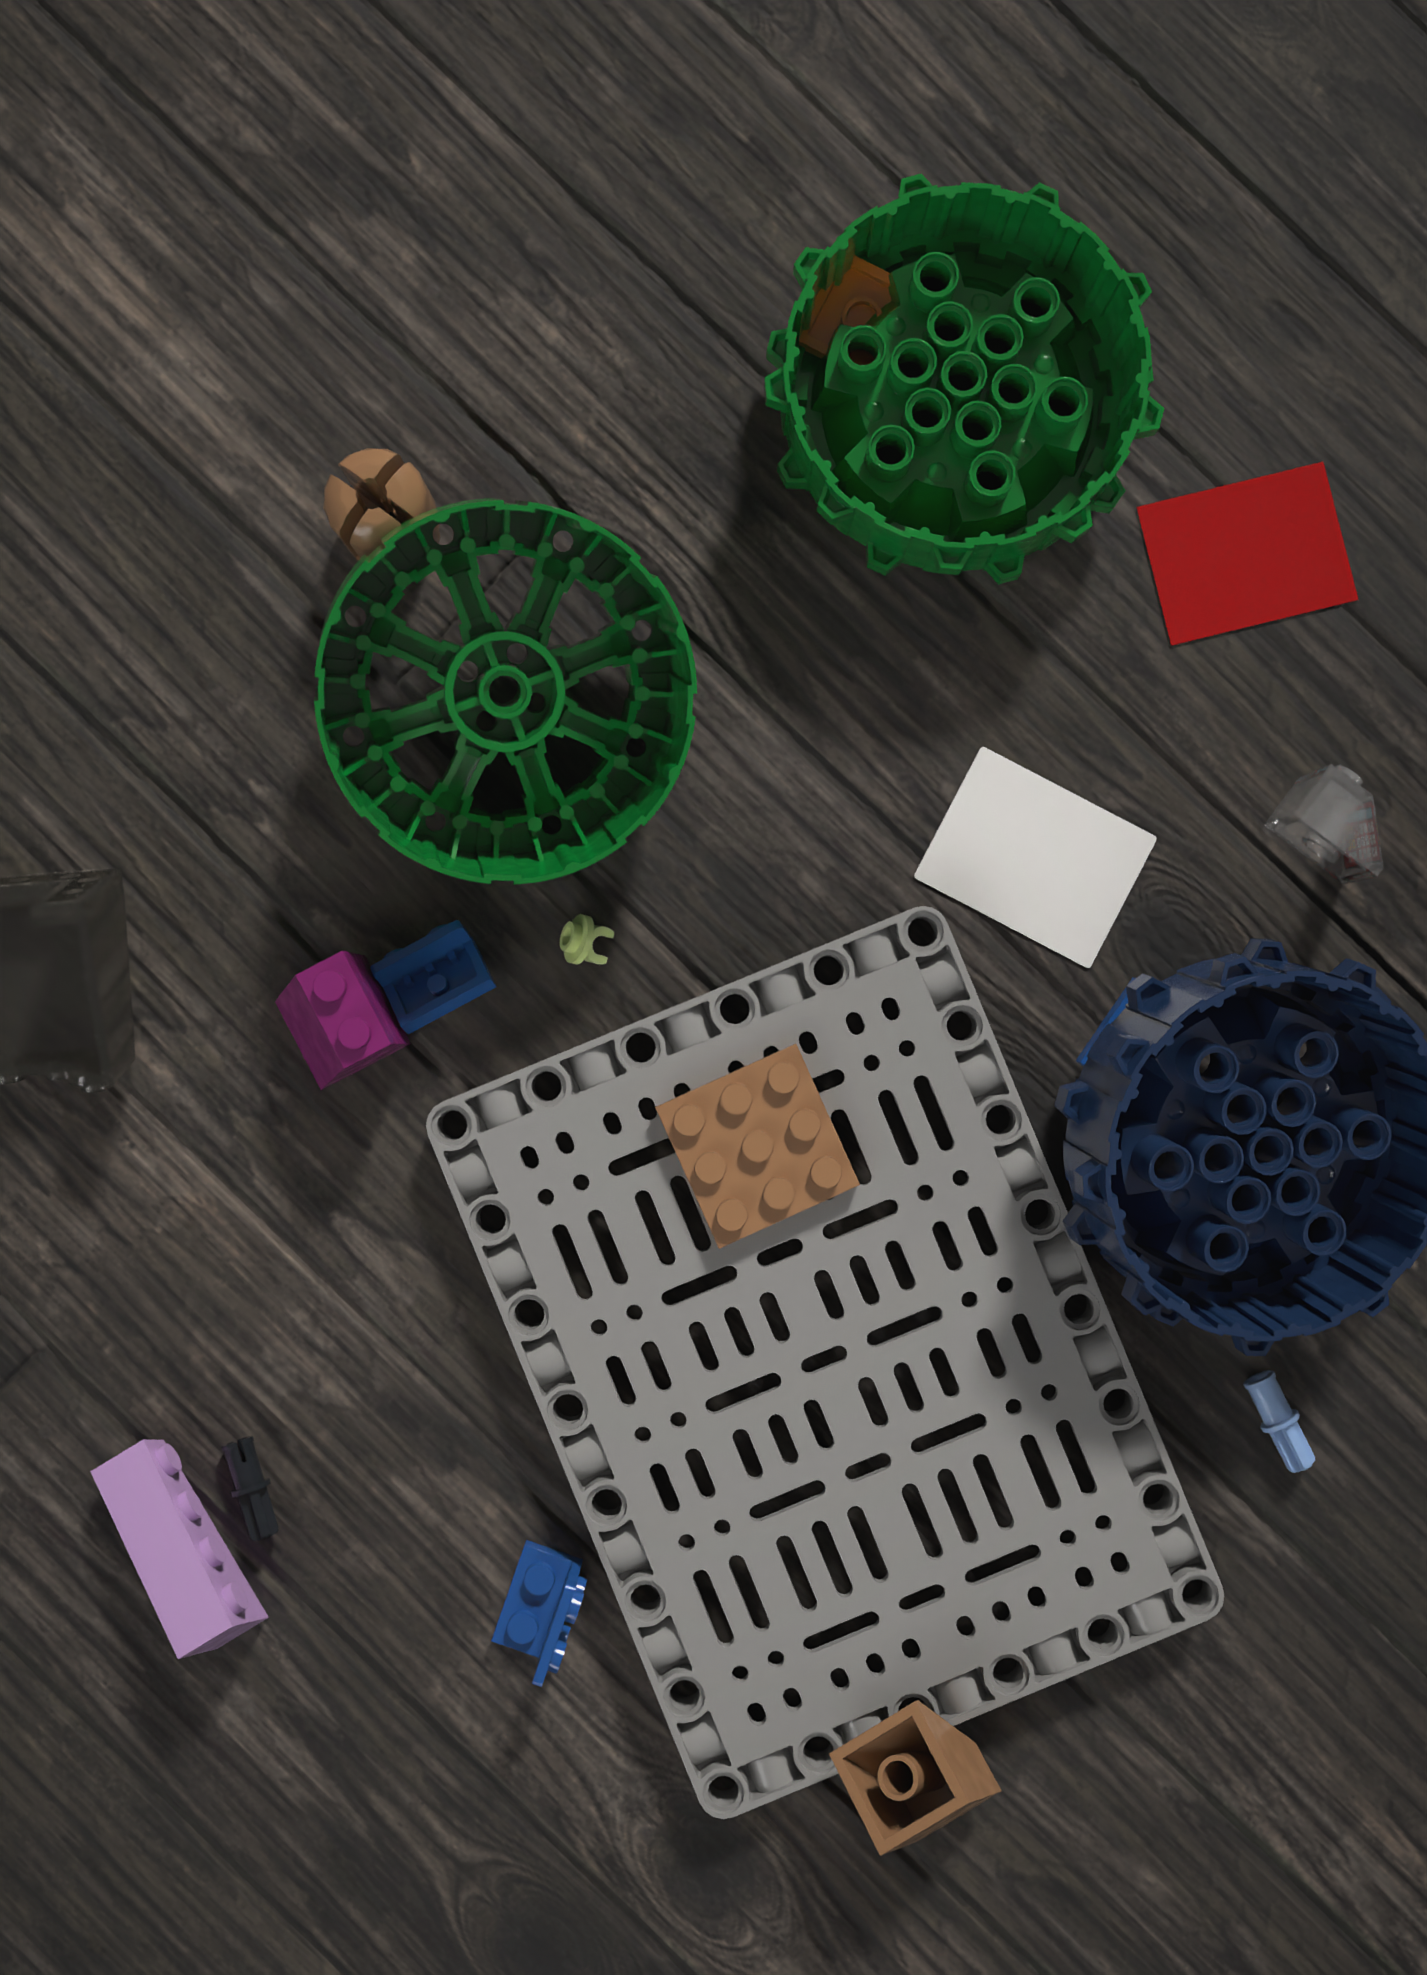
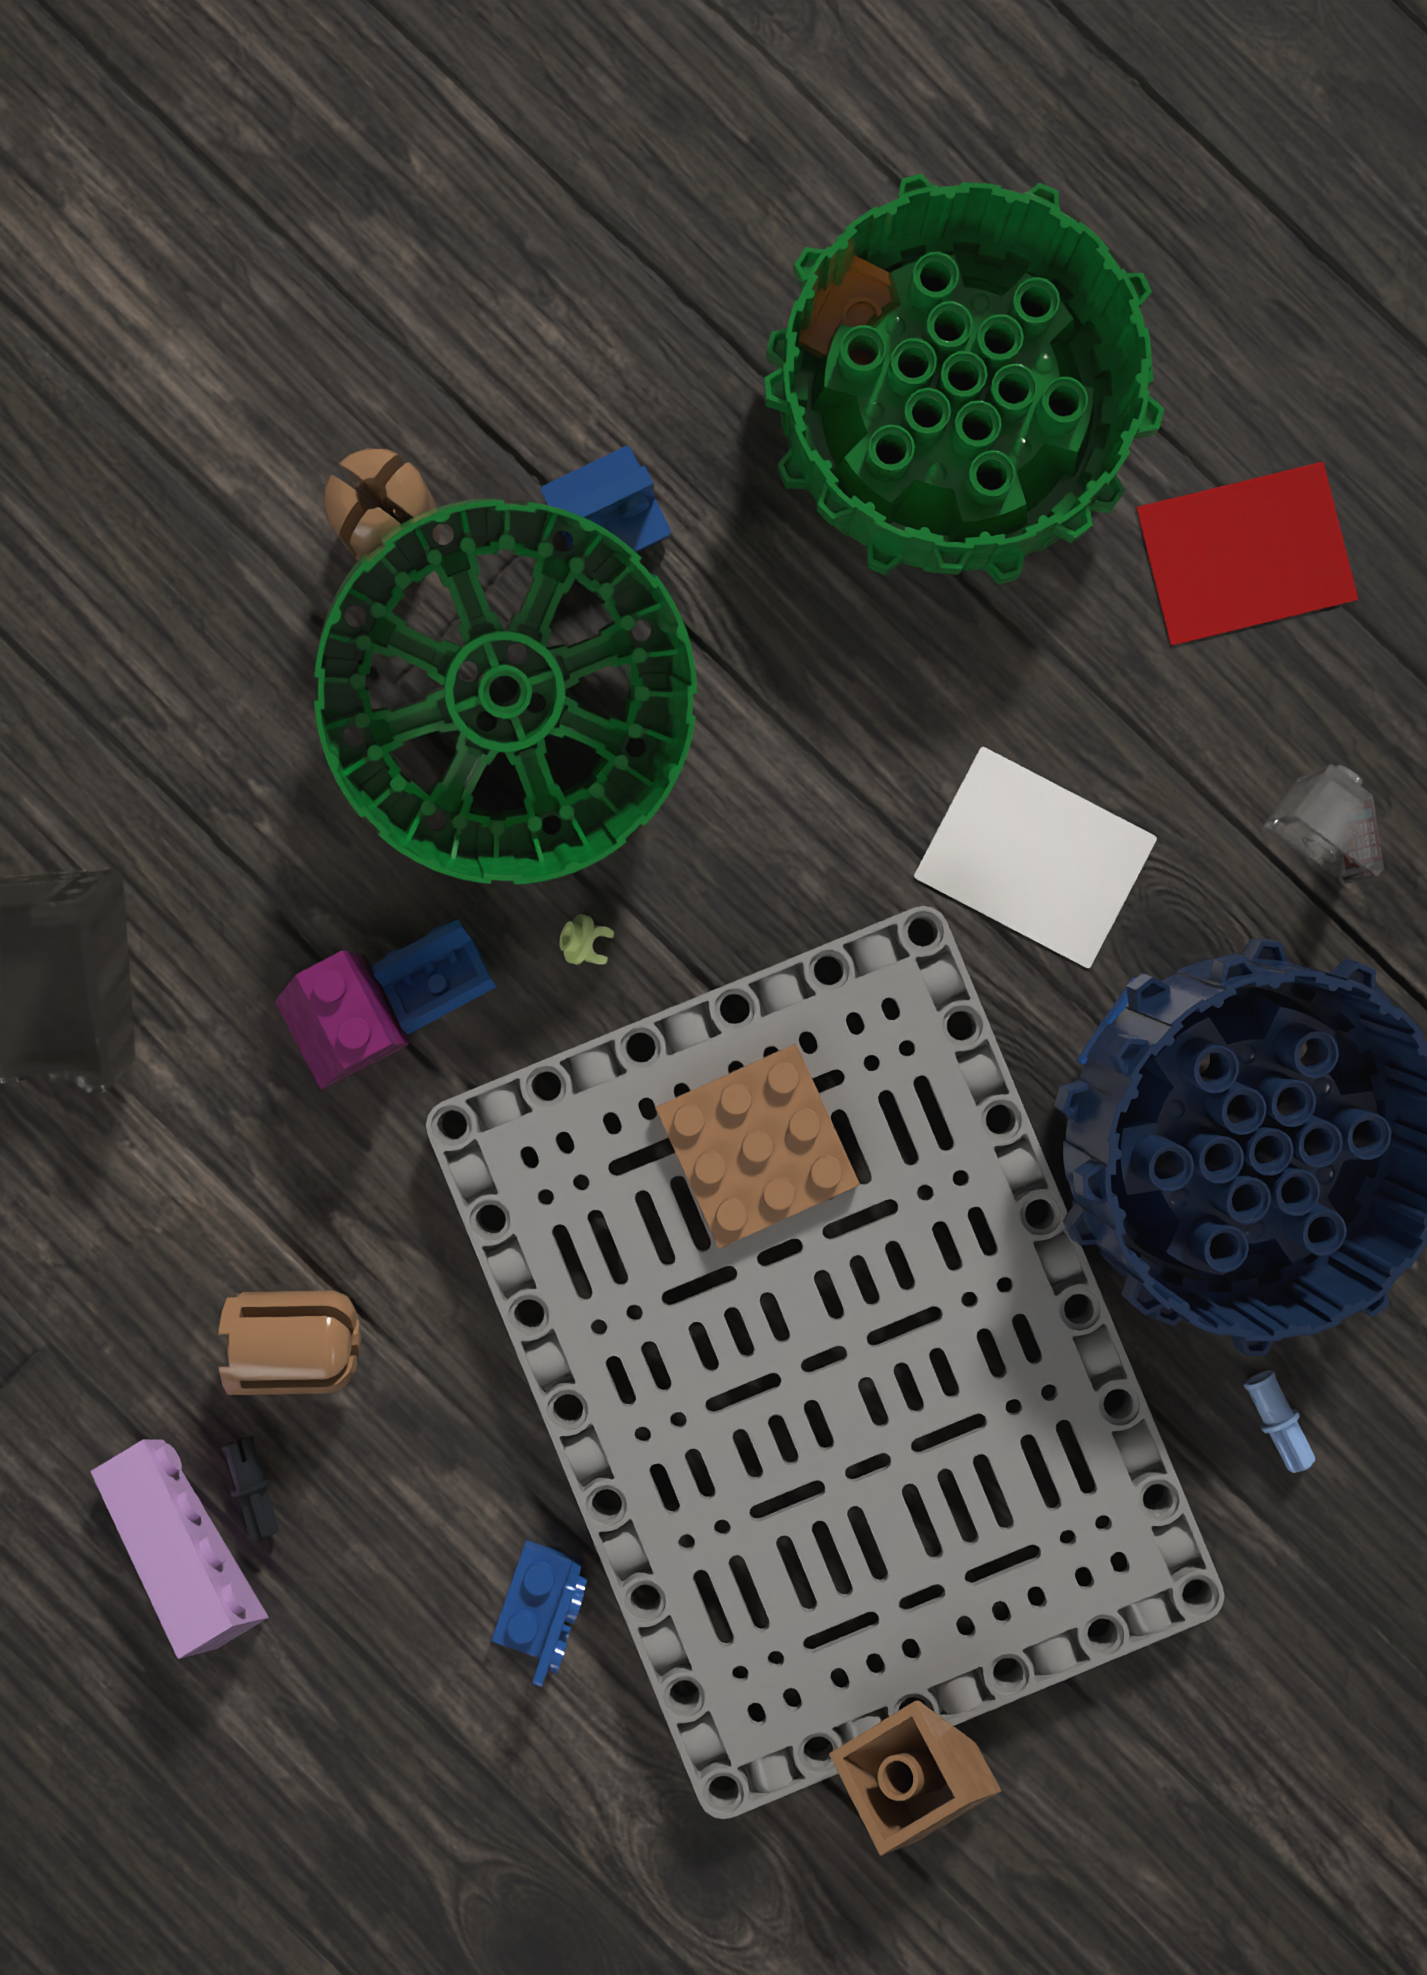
(289, 1342): none -> medium nougat cylinder
(614, 496): none -> blue bracket

